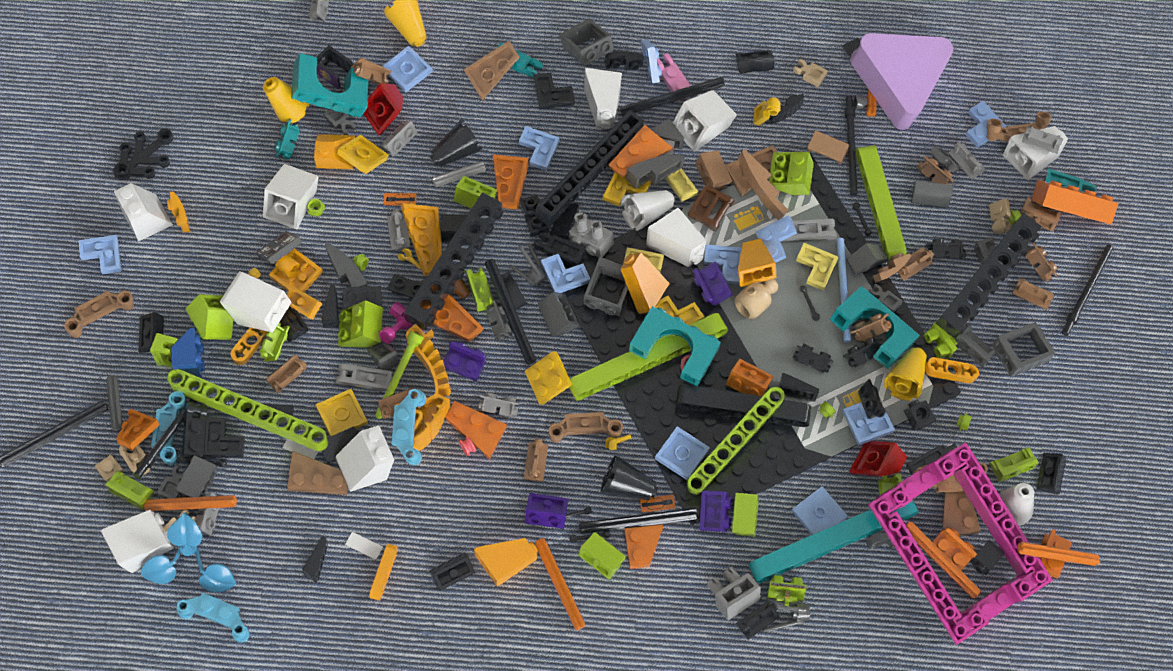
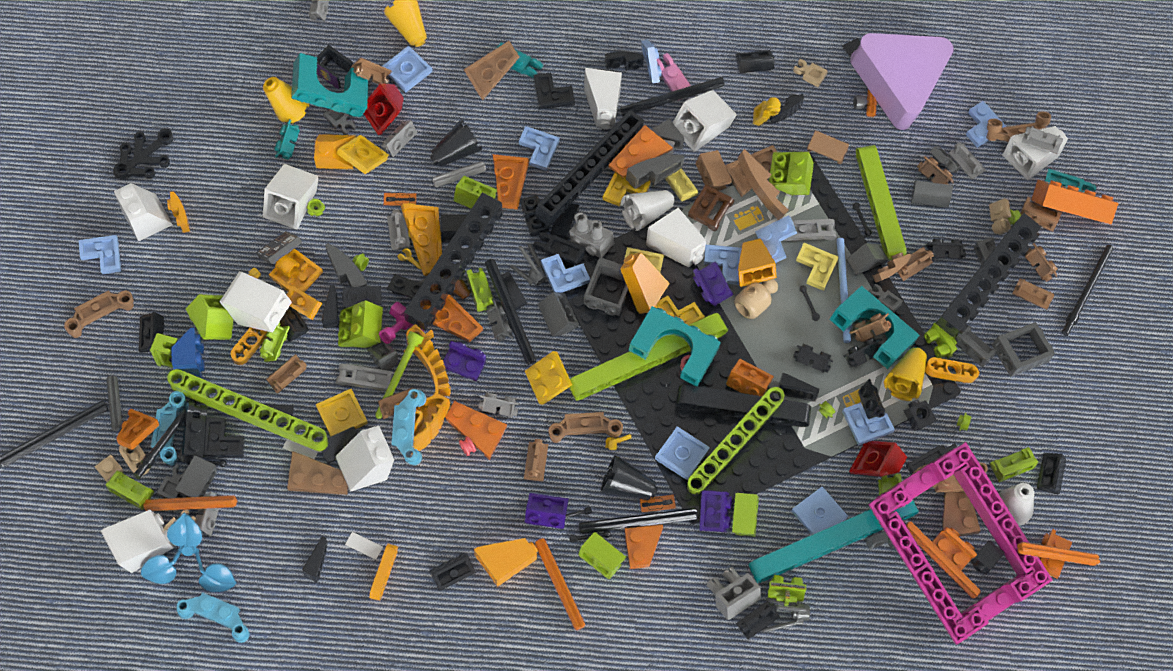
(587, 29): dark grey window -> none
(850, 115): black bar -> none

